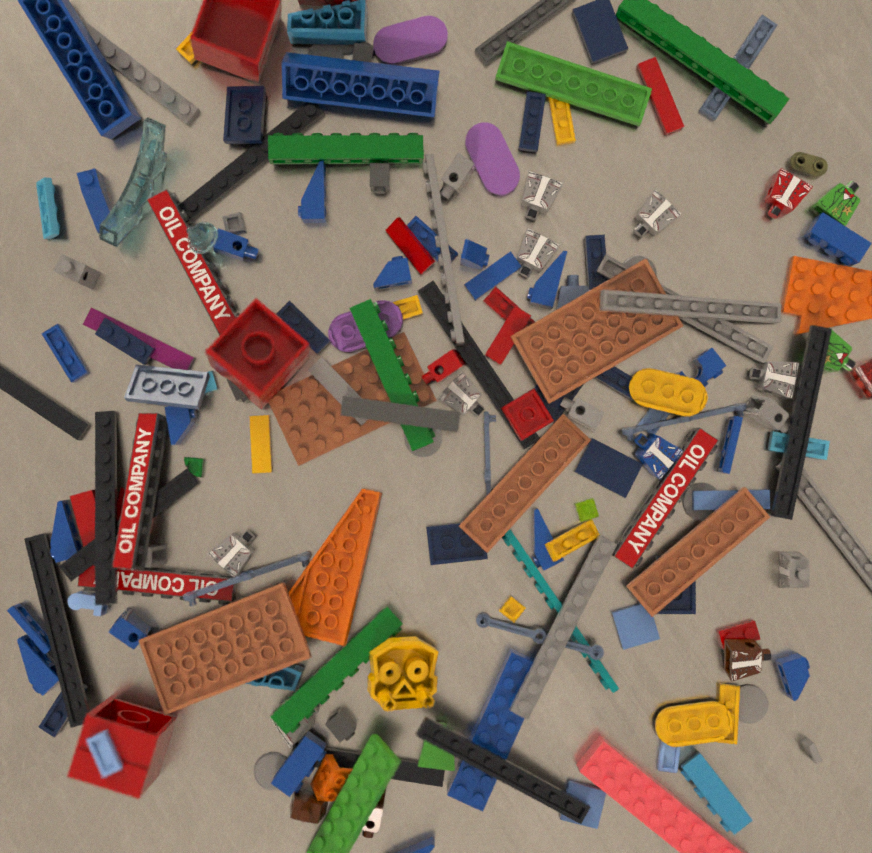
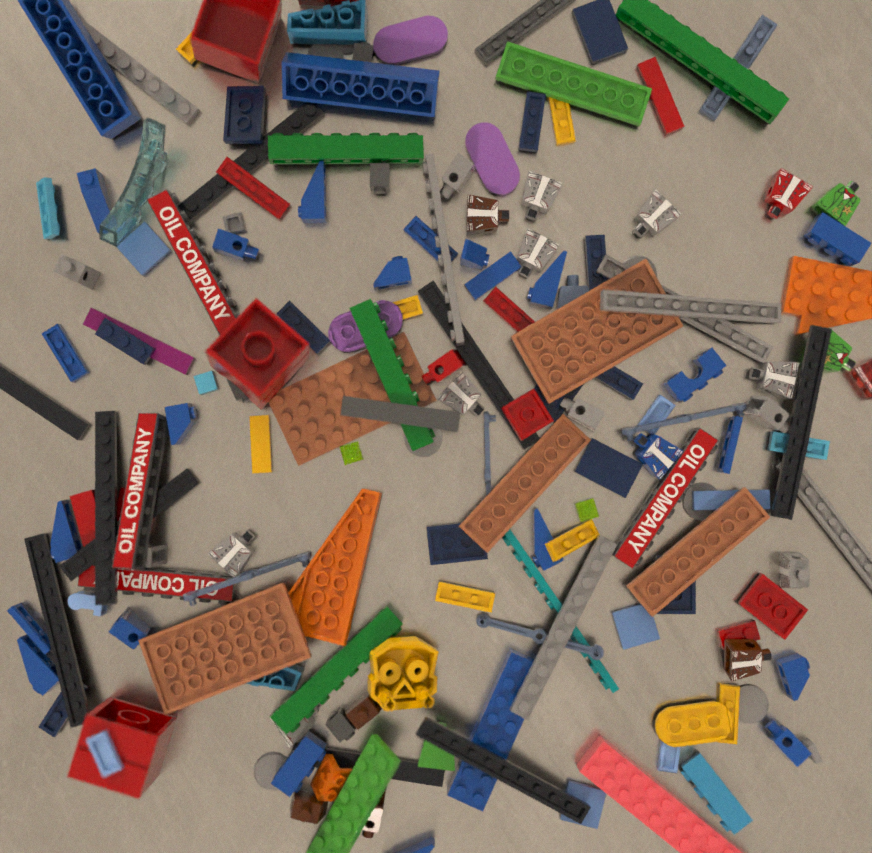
(144, 248): none -> medium blue tile
(167, 386): sand blue plate -> none
(195, 465): green tile -> none
(202, 237): clear light blue hat -> none
(253, 188): none -> red tile
(333, 383): light grey tile -> none
(351, 453): none -> clear neon green plate
(362, 710): none -> reddish brown torso
(410, 245): red tile -> none
(465, 596): none -> yellow plate
(484, 215): none -> torso
(503, 343): red tile -> none
(512, 609): yellow tile -> none
(668, 392): yellow tile -> none
(772, 606): none -> red plate
(791, 746): none -> blue torso
(808, 165): olive plate -> none

